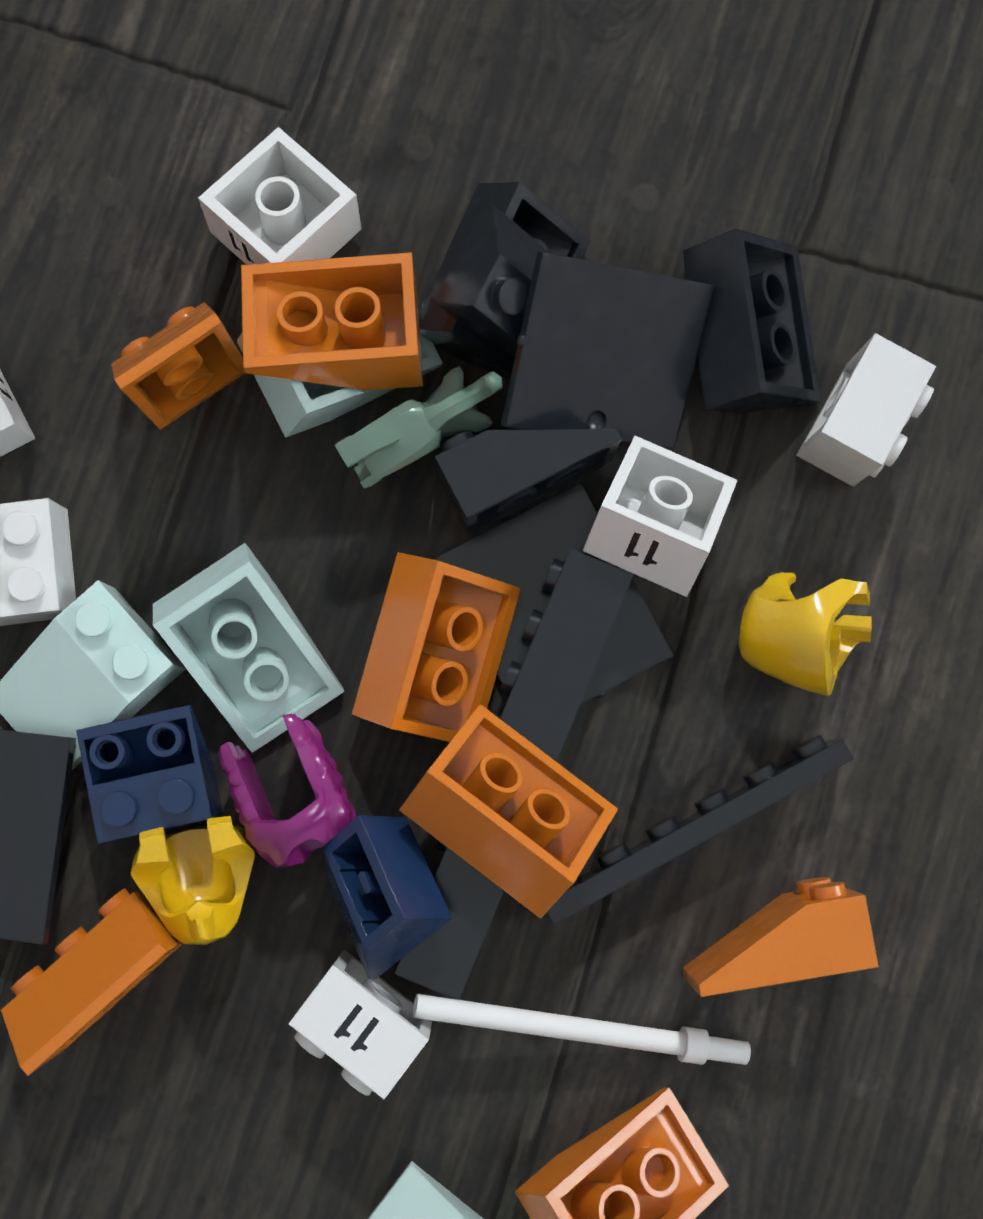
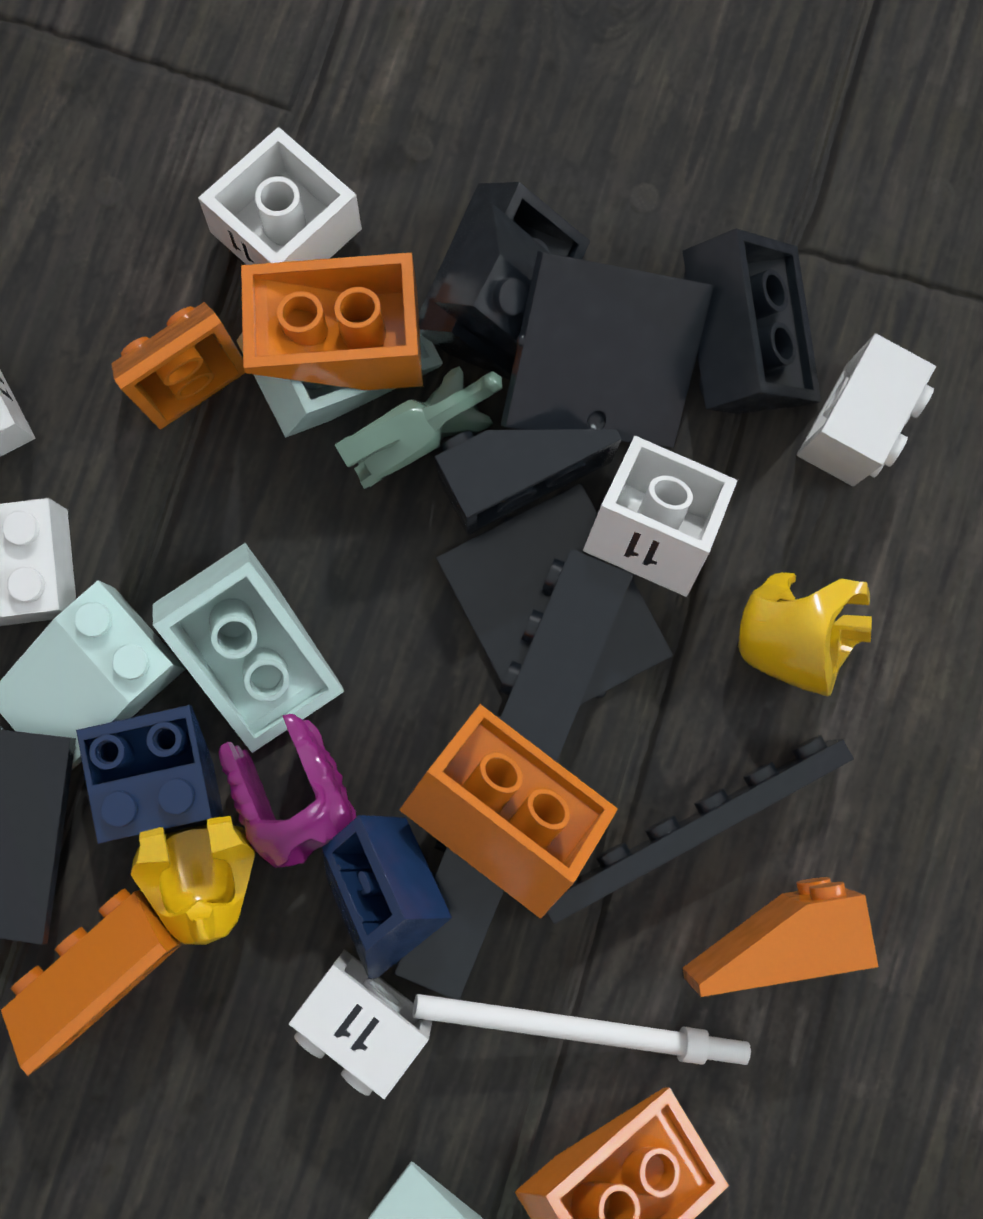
(435, 647): orange slope -> none

